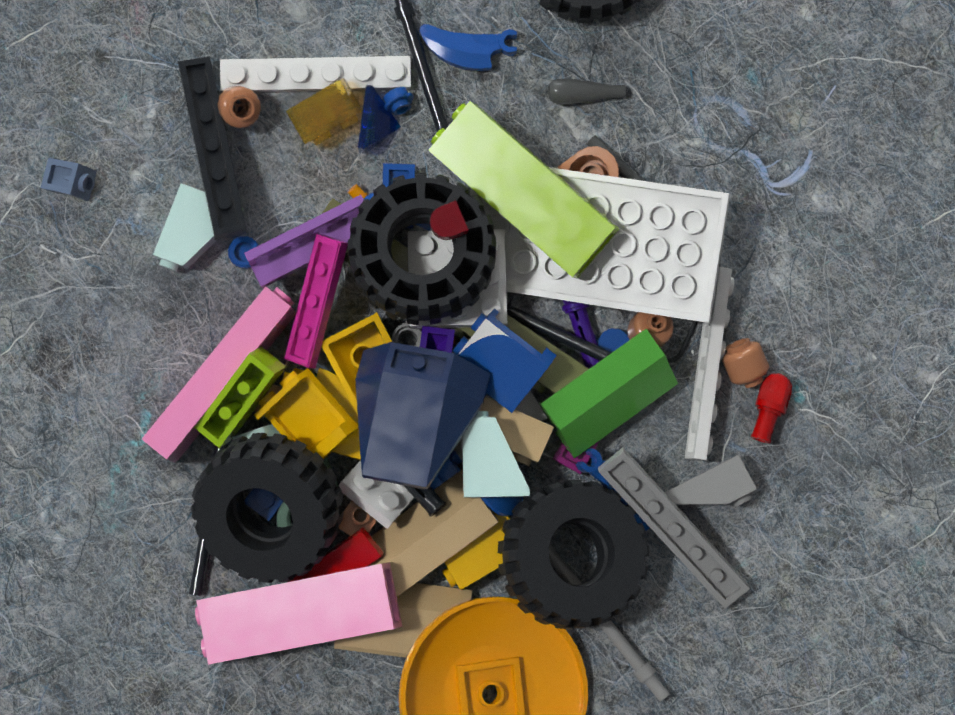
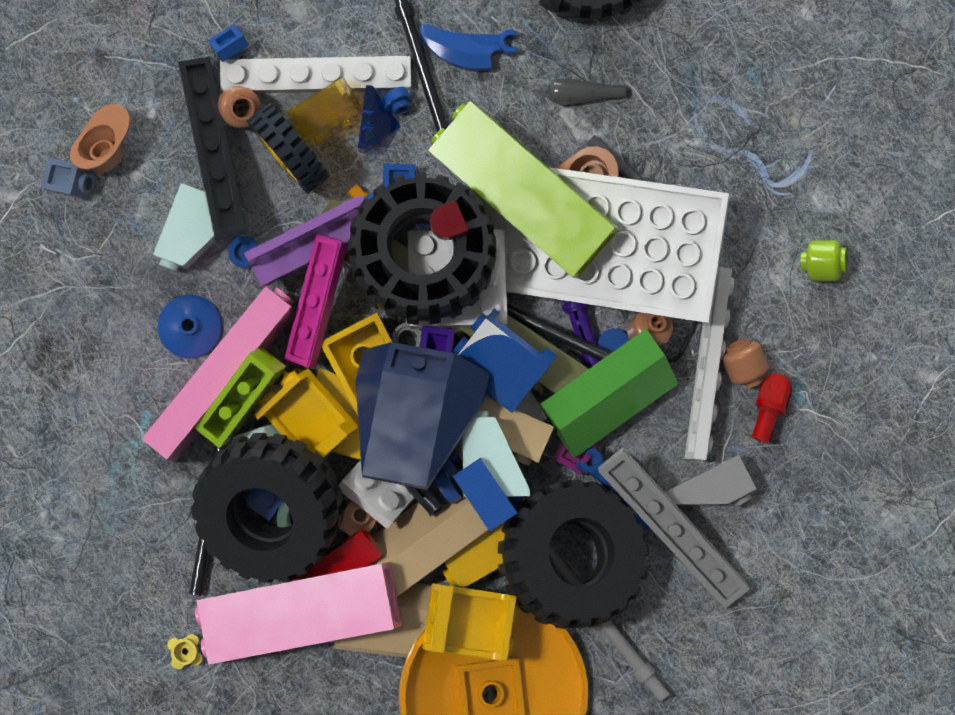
(101, 140): none -> nougat piece
(176, 647): none -> light yellow plate
(203, 335): none -> blue dish
(228, 43): none -> blue plate
(288, 148): none -> black wheel
(448, 487): none -> blue tile
(470, 622): none -> yellow panel
(484, 494): none -> blue tile
(824, 260): none -> lime head

